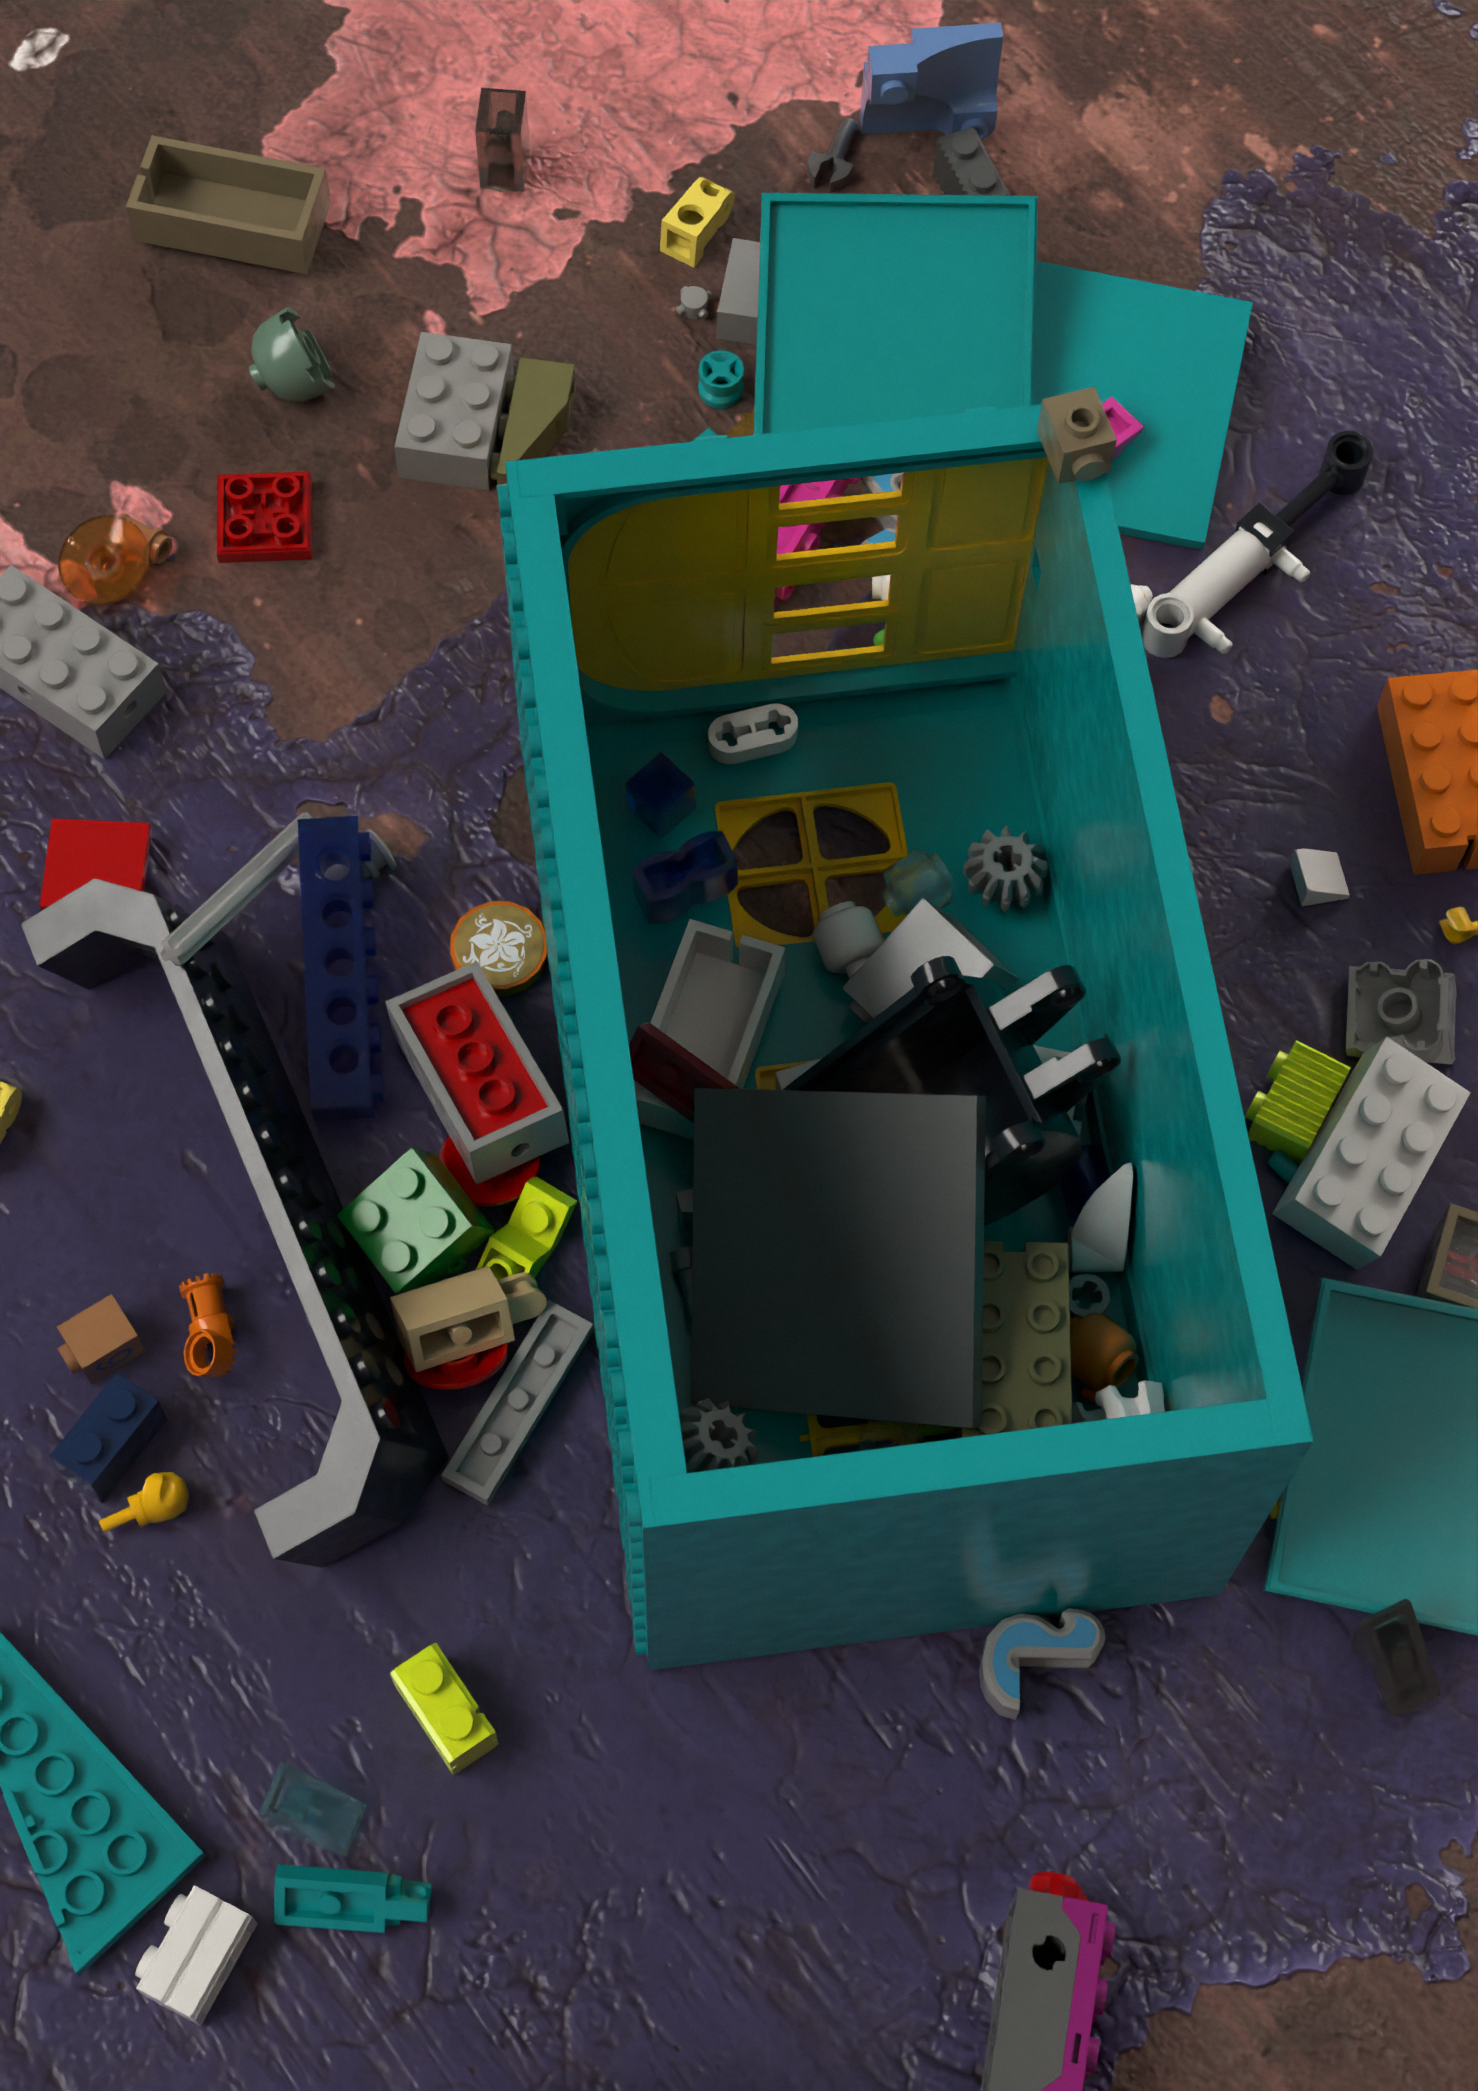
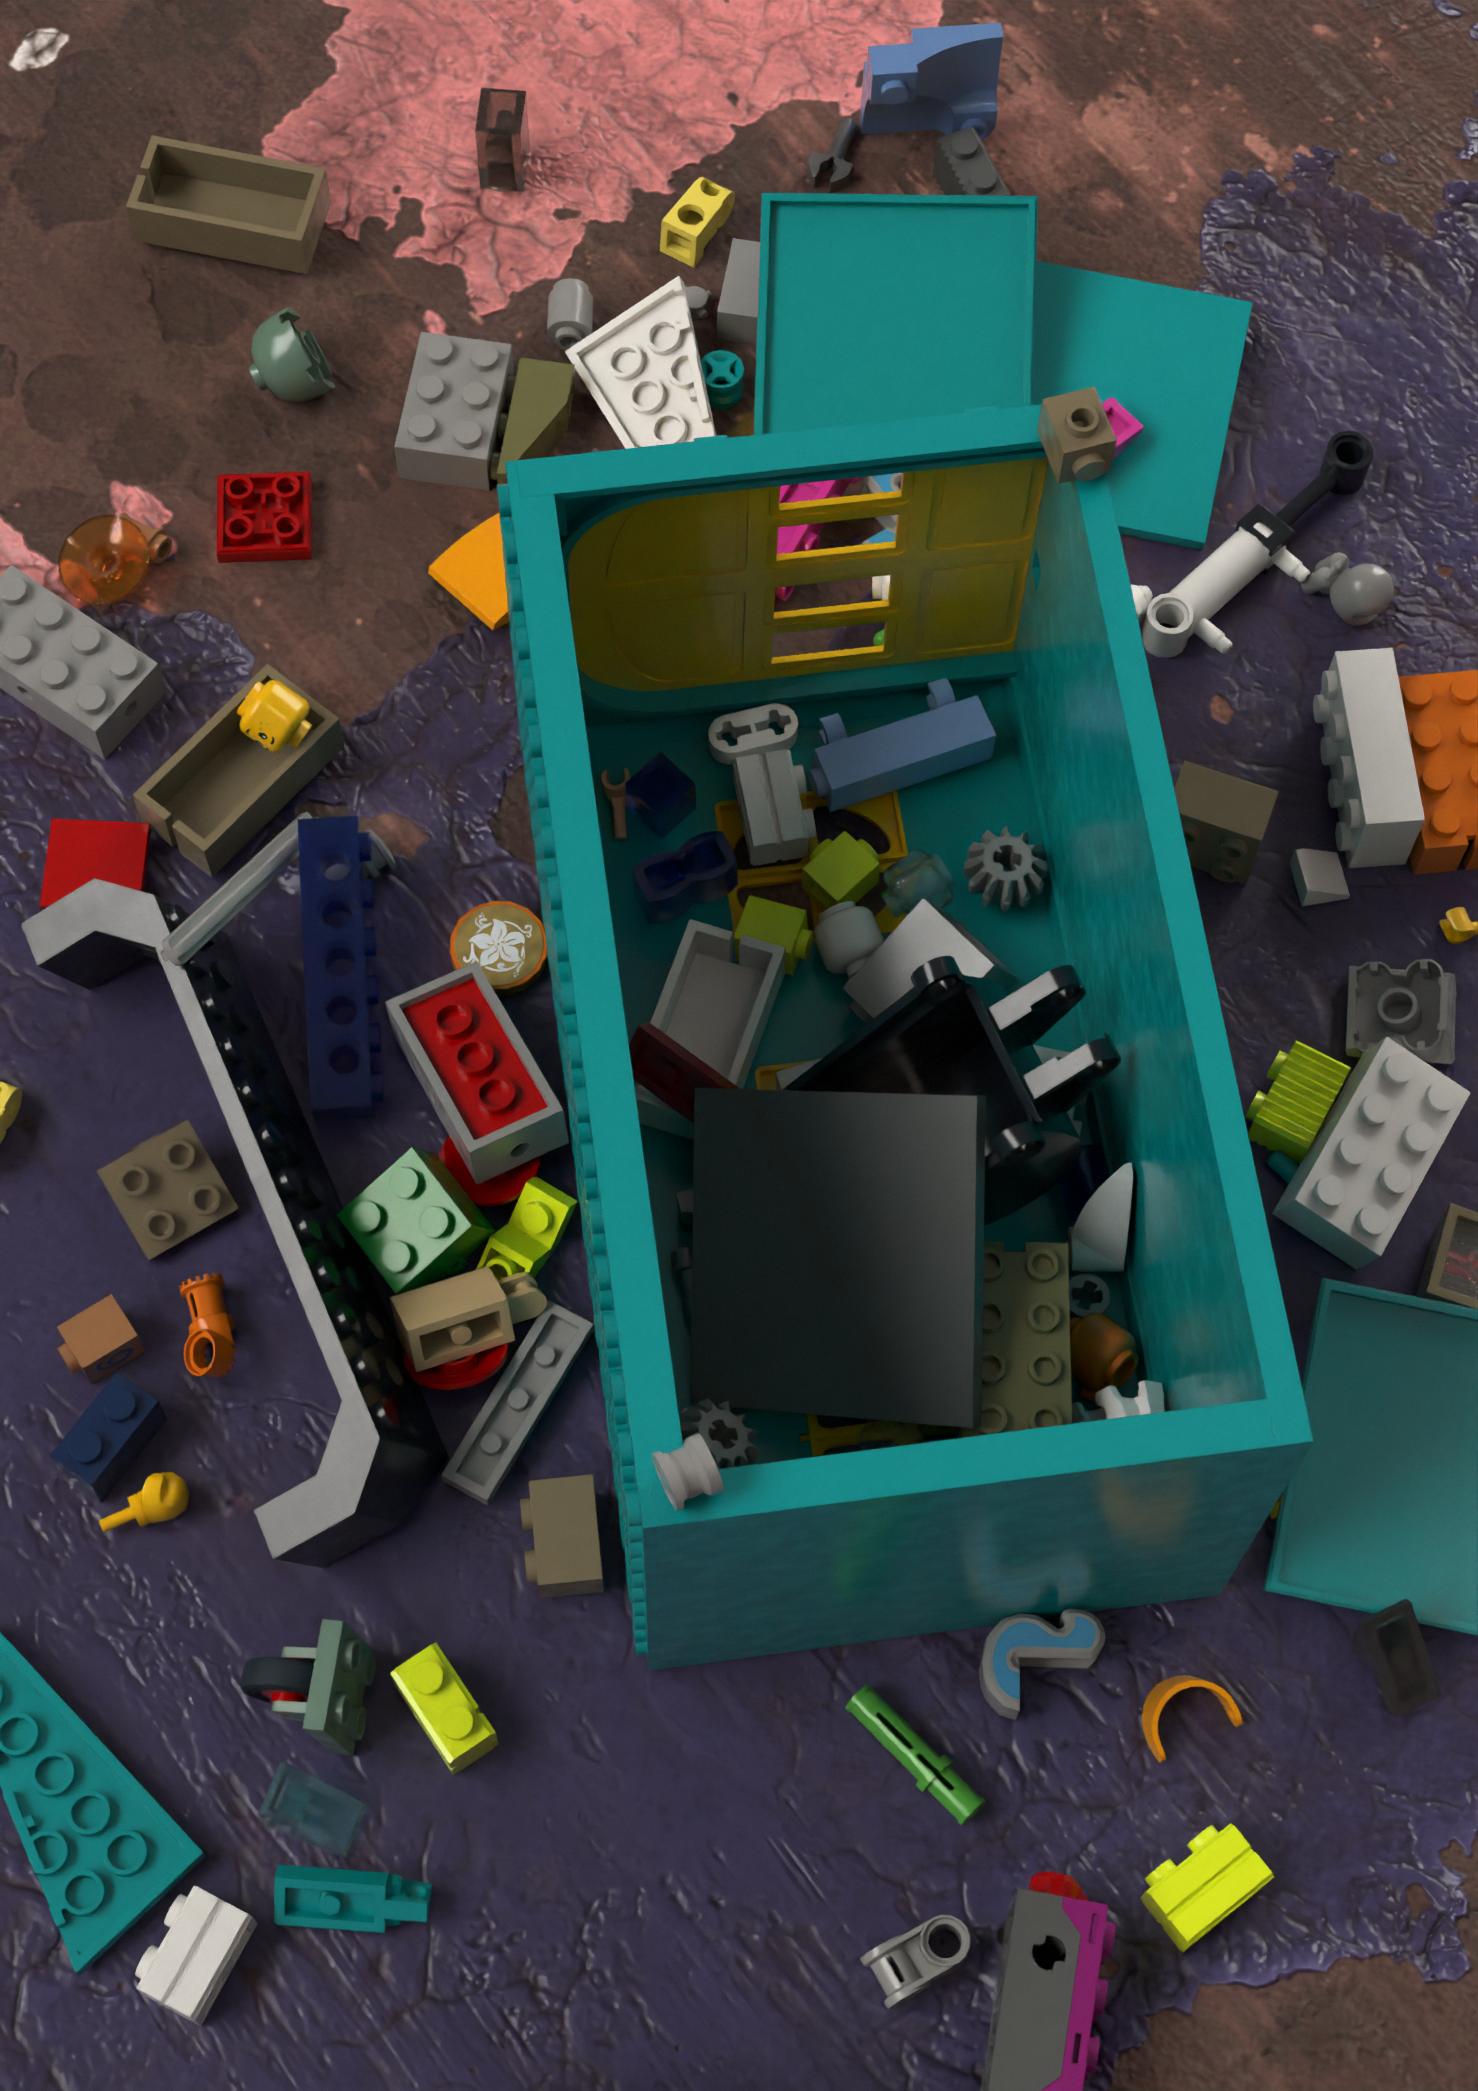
(167, 1189): none -> dark tan plate
(228, 785): none -> dark tan piece
(274, 716): none -> yellow head
(318, 1685): none -> sand green plate
(476, 572): none -> light orange slope
(564, 1536): none -> dark tan brick
(569, 313): none -> light grey brick
(618, 799): none -> light nougat hand
(648, 371): none -> white wing
(687, 1471): none -> light grey wheel
(771, 806): none -> white brick
(776, 925): none -> neon yellow brick
(841, 871): none -> neon yellow brick
(900, 752): none -> light blue brick
(915, 1960): none -> light grey piece
(961, 1801): none -> bright green pin
(1163, 1692): none -> light orange helmet
(1205, 1885): none -> neon yellow brick
(1222, 820): none -> dark tan brick
(1355, 591): none -> light grey piece
(1369, 758): none -> white brick

